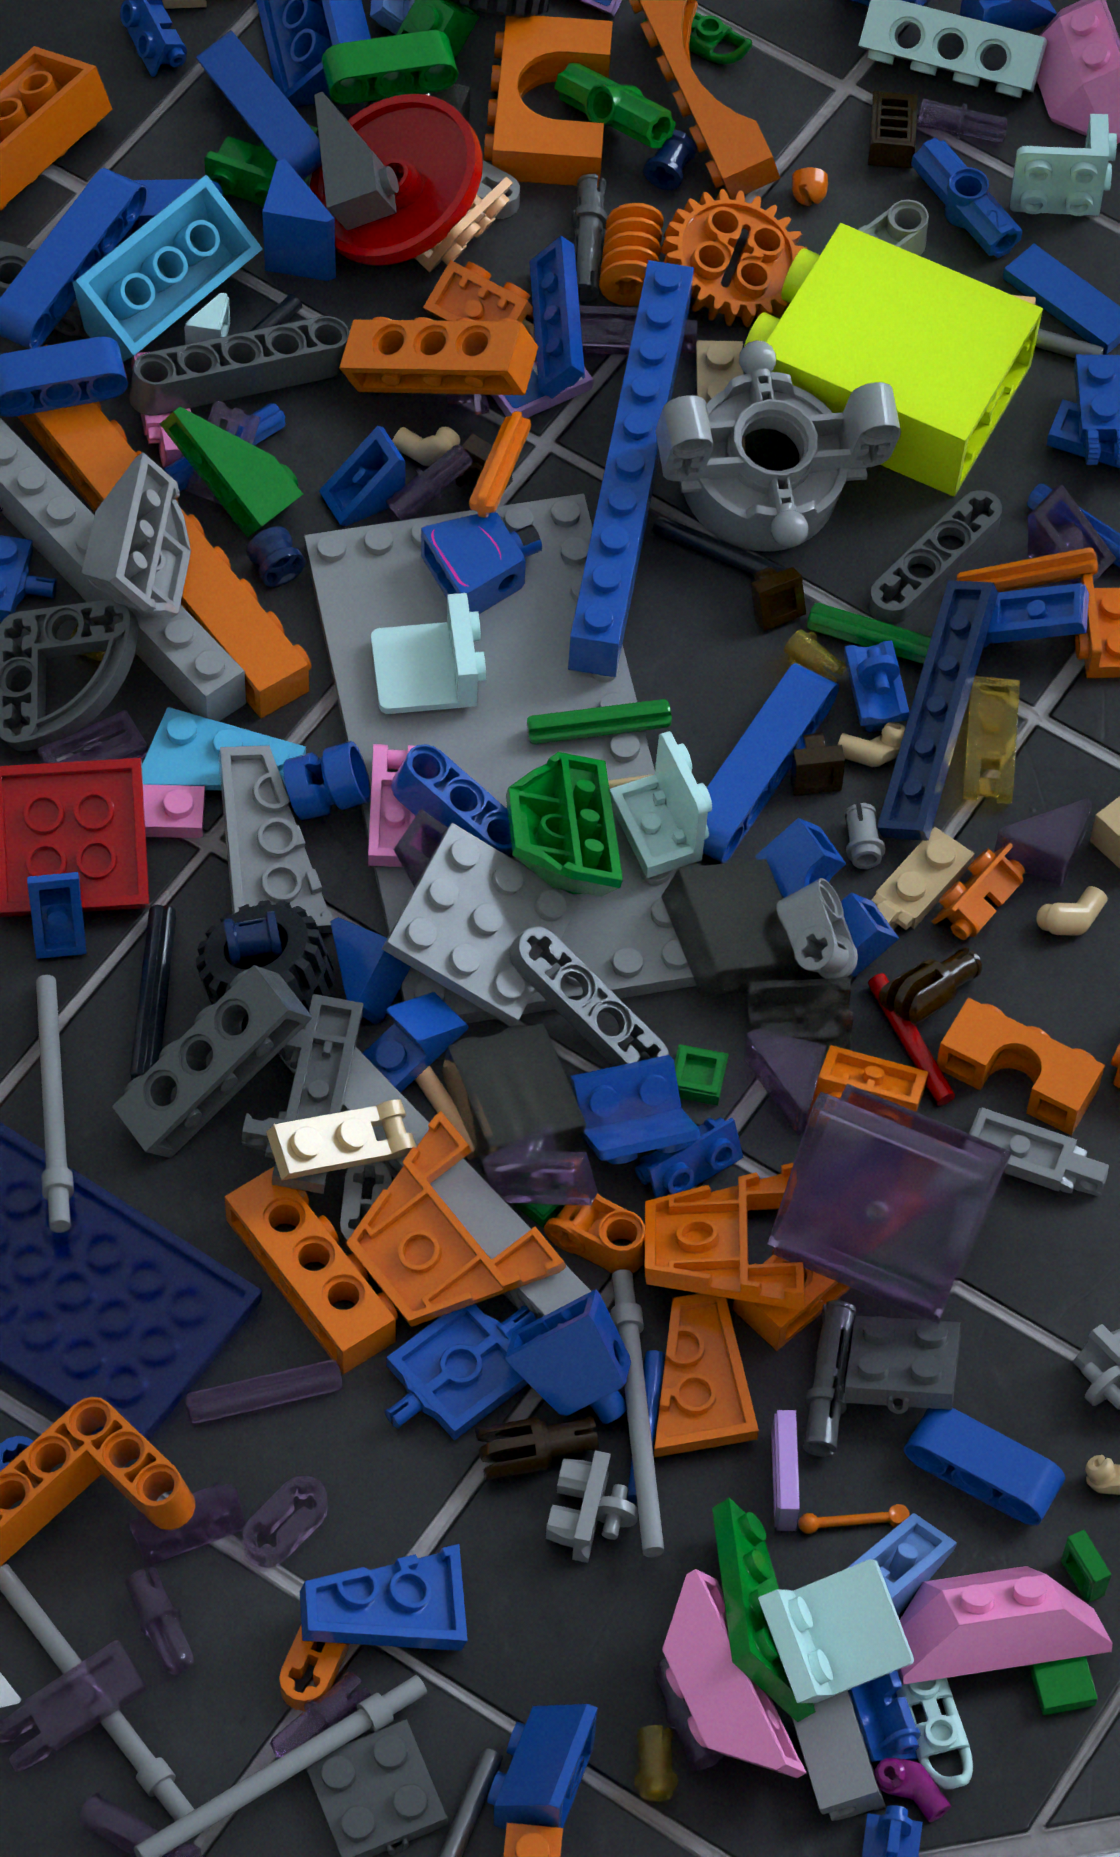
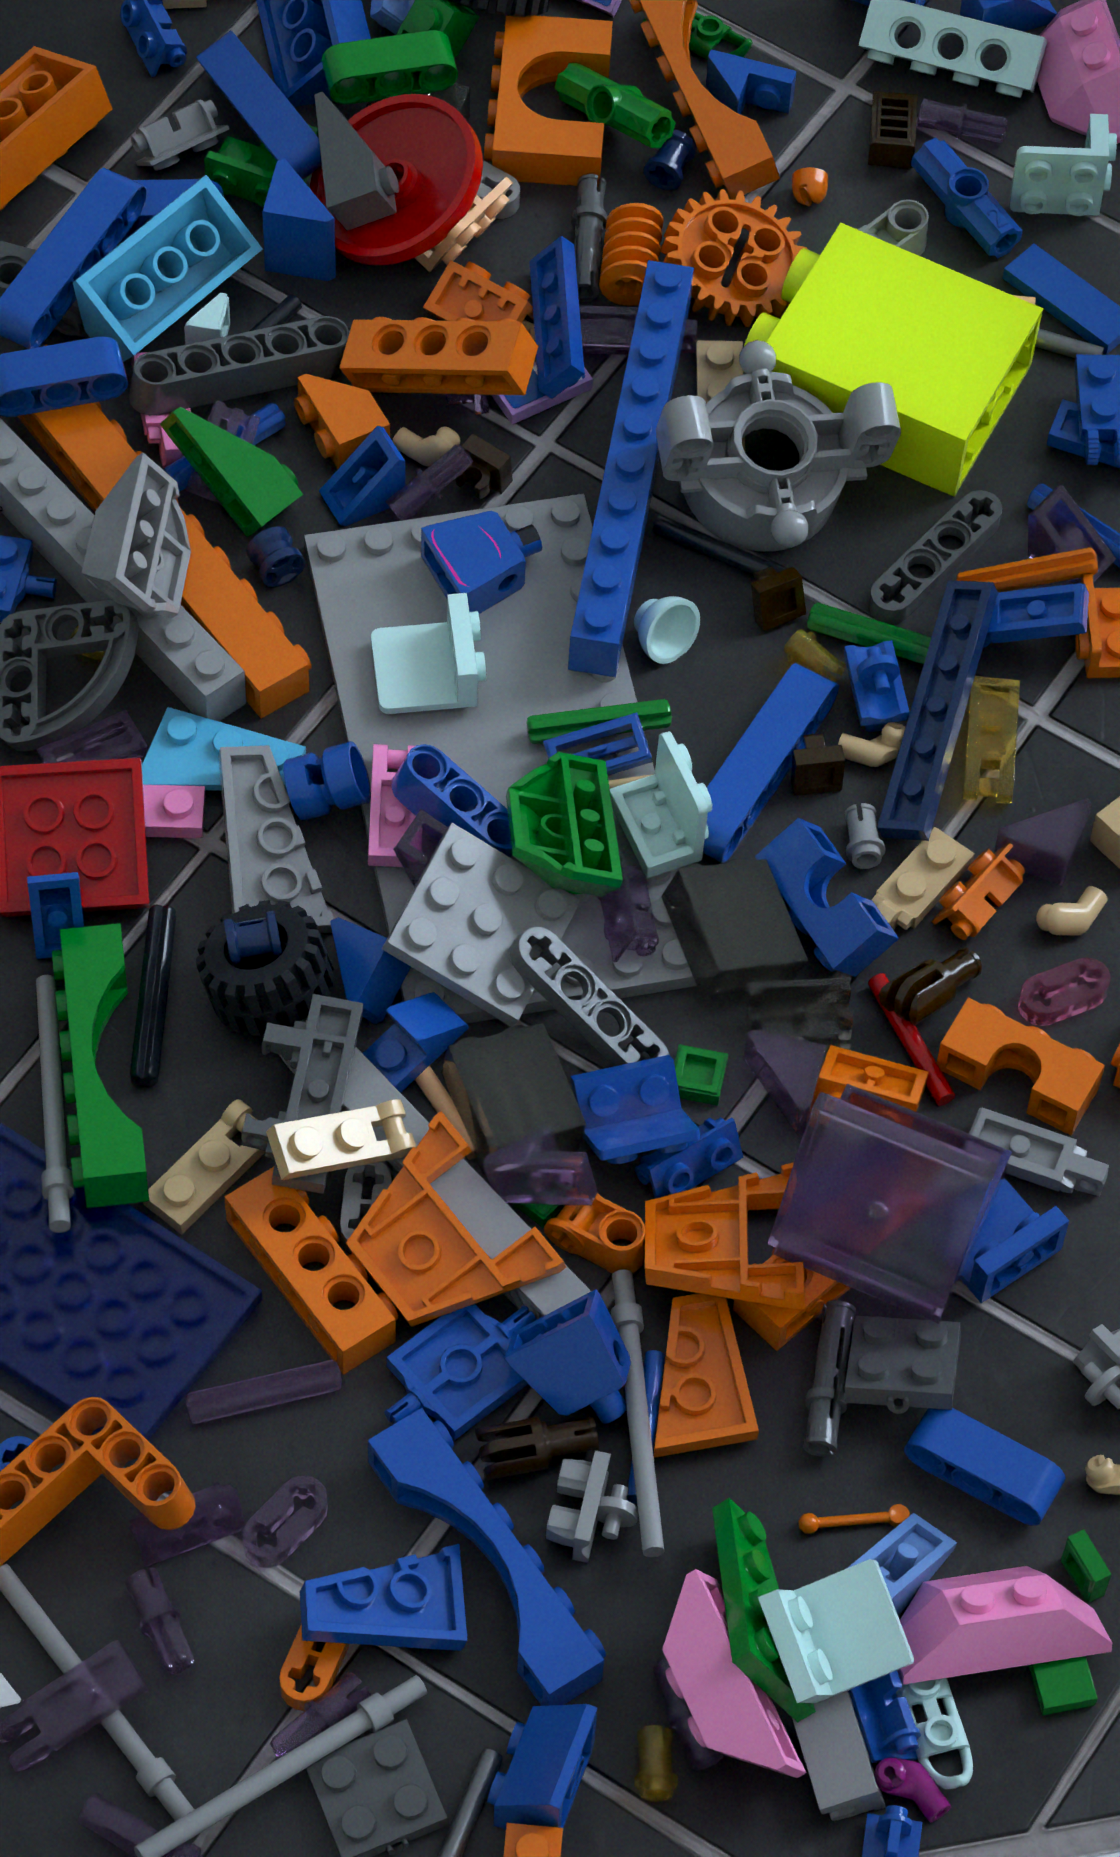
(110, 1142): none -> green arch
(163, 144): none -> light grey hinge
(203, 1171): none -> tan plate
(237, 1057): dark grey brick -> none
(338, 415): none -> orange slope
(425, 1474): none -> blue arch
(500, 464): orange axle -> none
(602, 730): none -> blue tile
(623, 924): none -> clear purple hinge
(667, 627): none -> light aqua piece
(743, 80): none -> blue slope
(785, 1470): lavender tile -> none
(818, 930): light grey piece -> none
(1011, 1243): none -> blue bracket
(1066, 996): none -> clear pink beam

